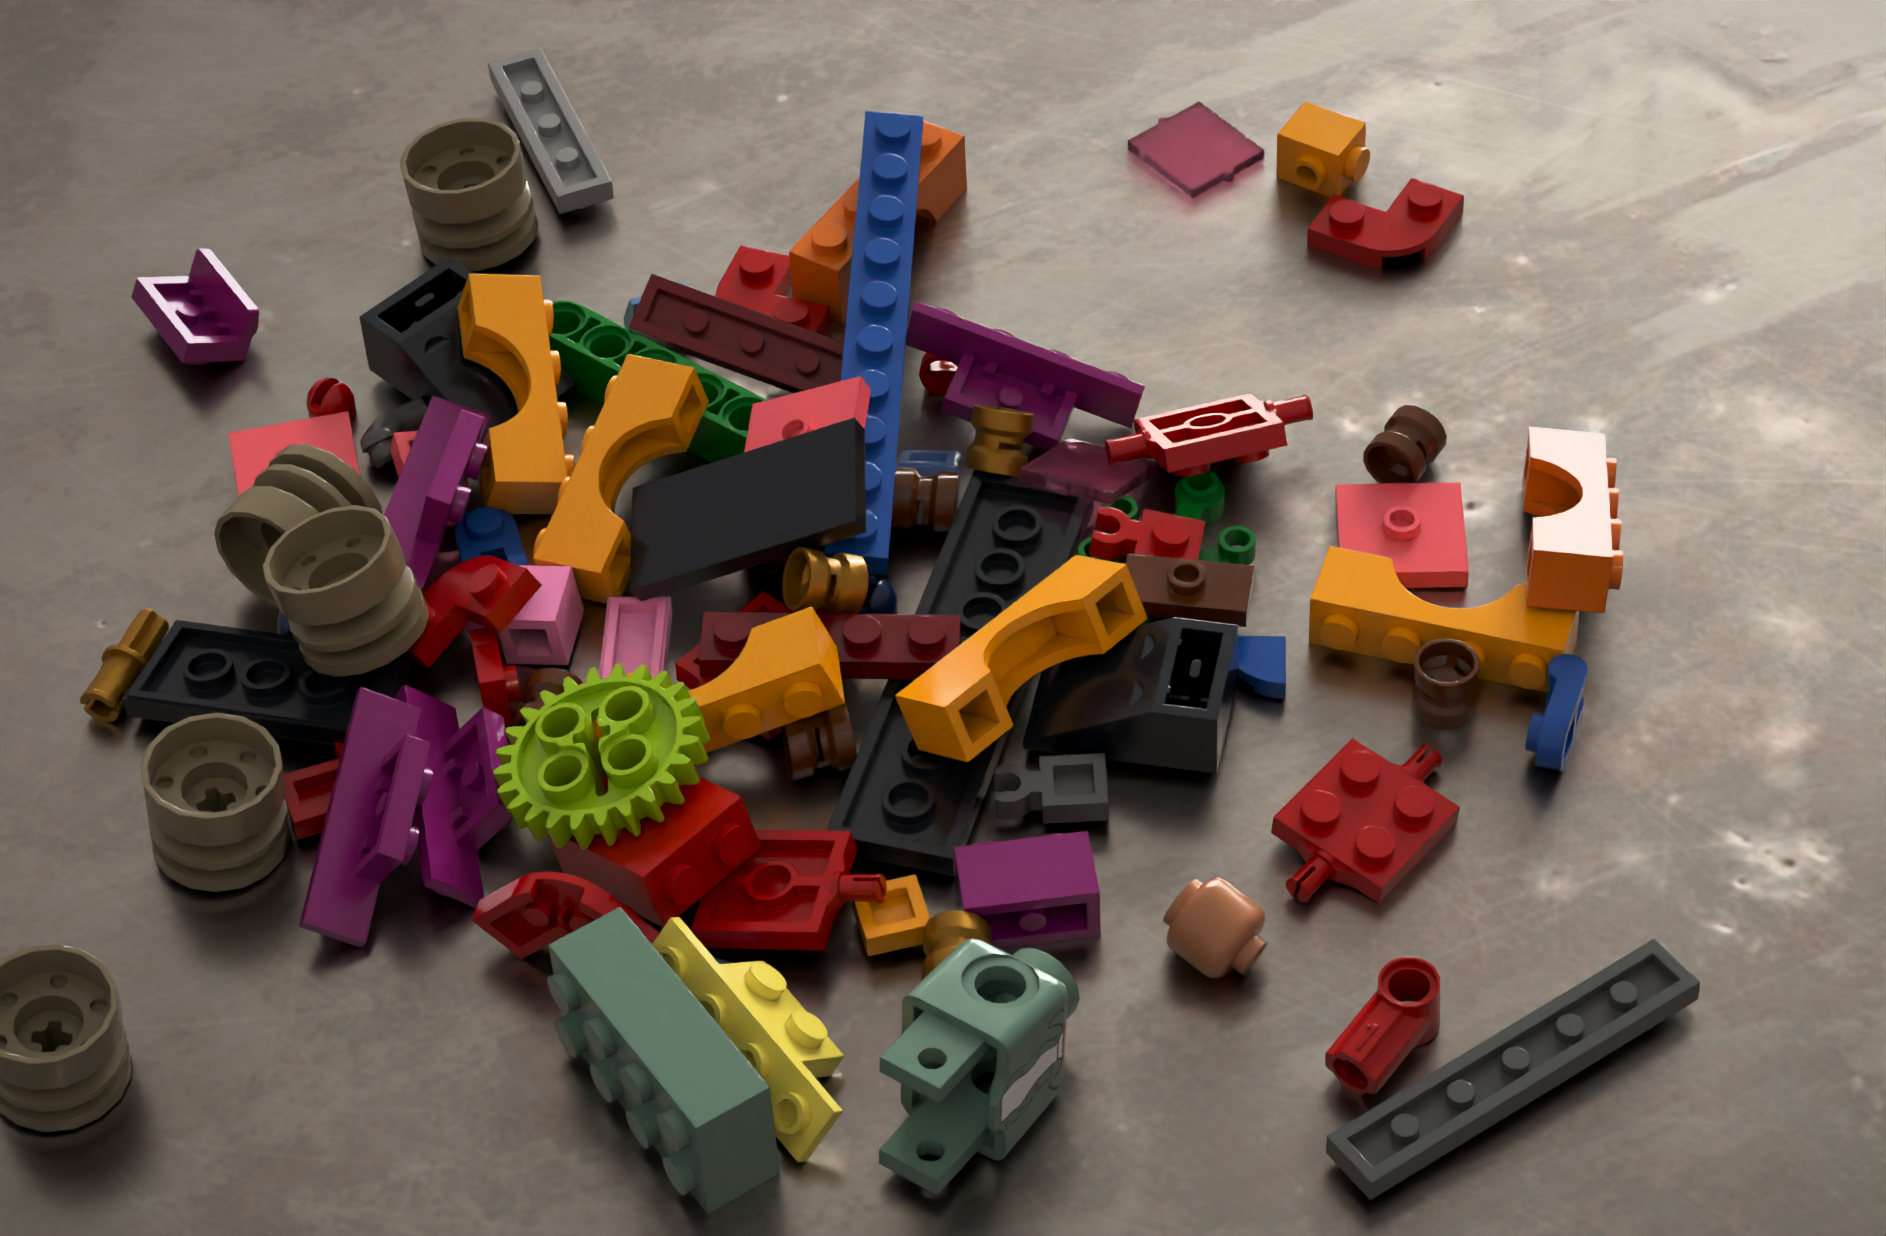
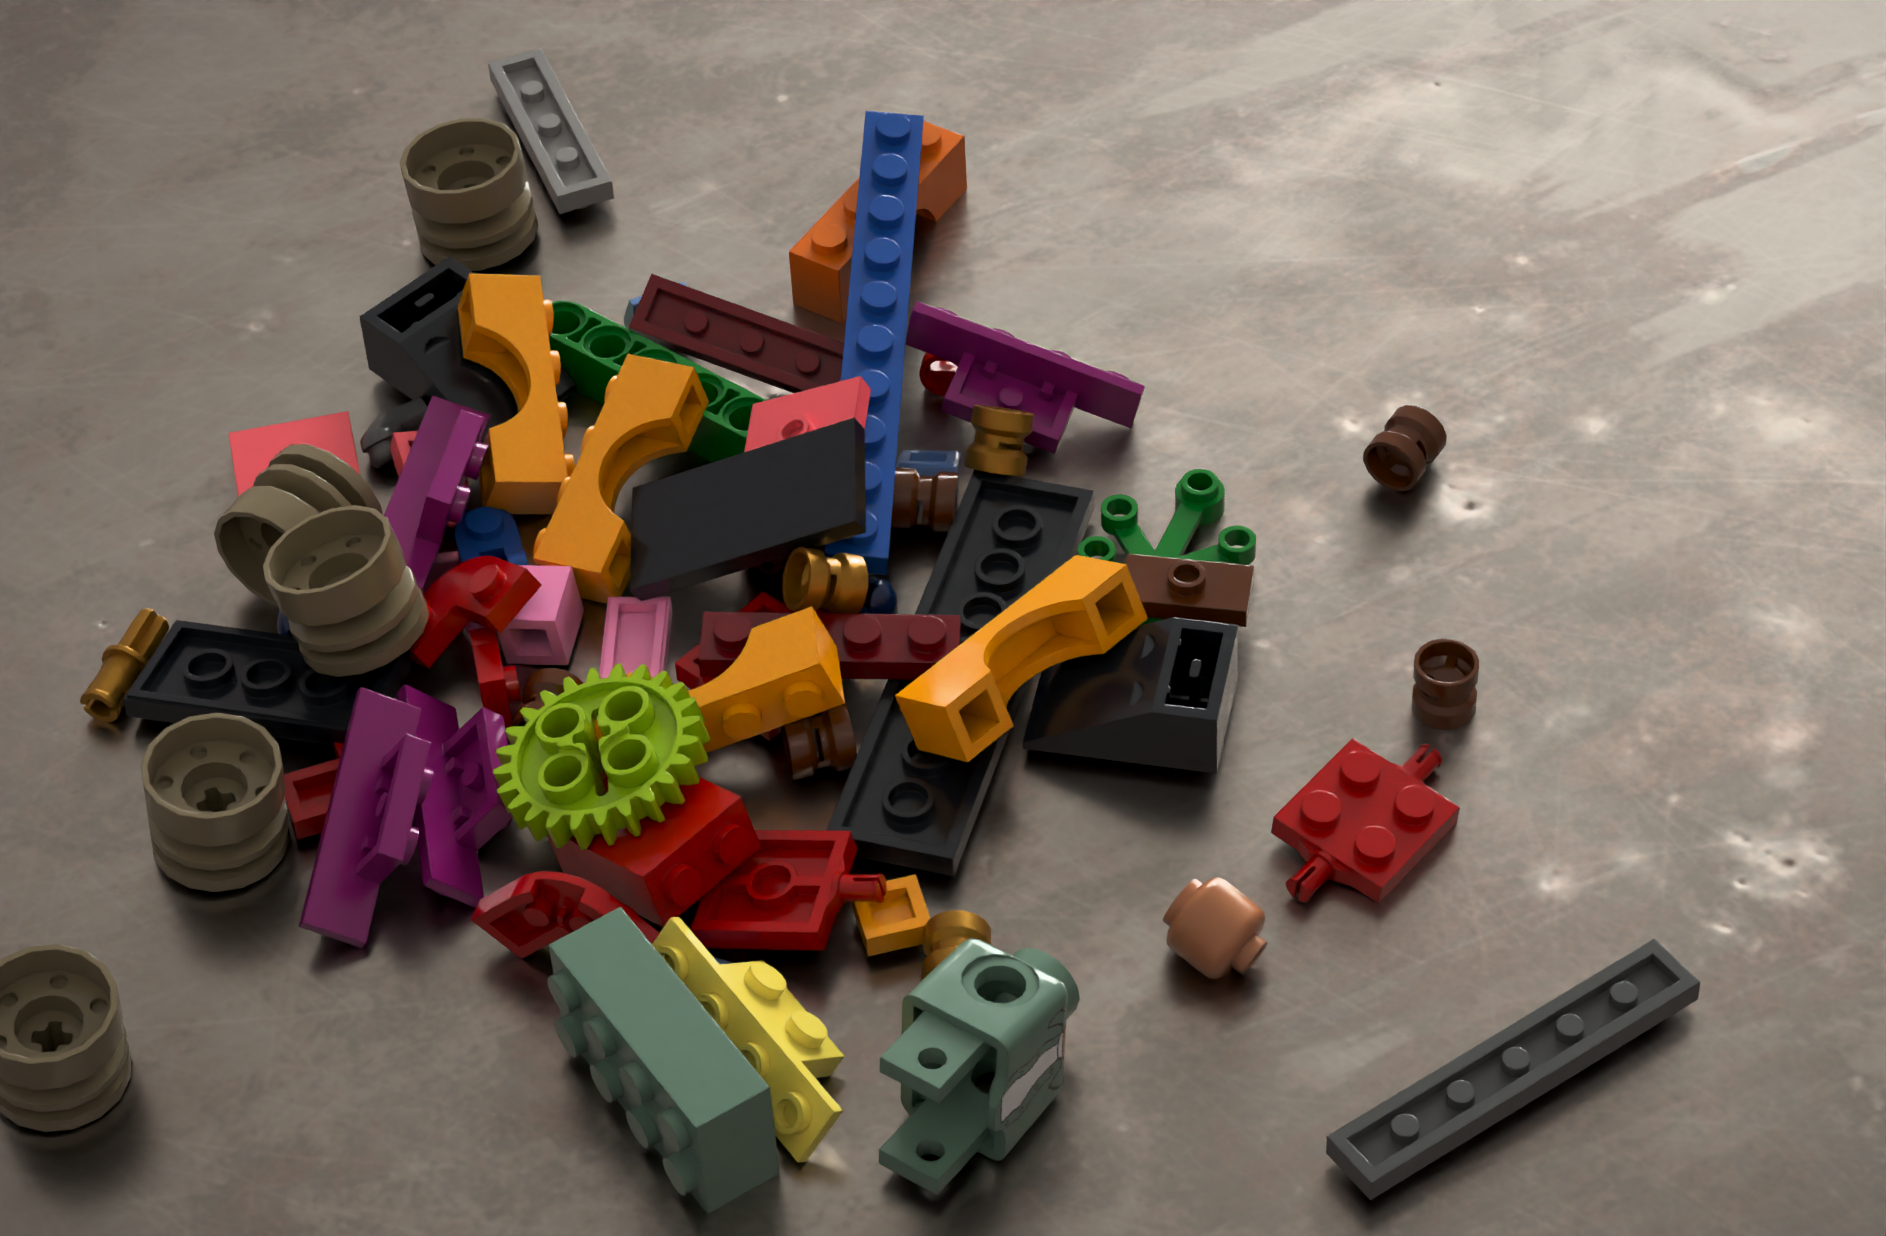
(200, 314): magenta bracket -> none
(330, 397): red hinge -> none
(760, 281): red plate -> none
(1031, 888): magenta brick -> none
(1064, 788): dark grey plate -> none
(1085, 472): clear pink piece -> none
(1155, 535): red plate -> none
(1195, 149): clear pink piece -> none
(1210, 432): red plate -> none
(1263, 664): blue tile -> none
(1321, 150): light orange brick -> none
(1365, 235): red plate -> none
(1369, 612): light orange arch -> none
(1387, 1026): red piece -> none
(1412, 525): coral plate -> none
(1554, 732): blue plate -> none
(1578, 532): orange arch -> none

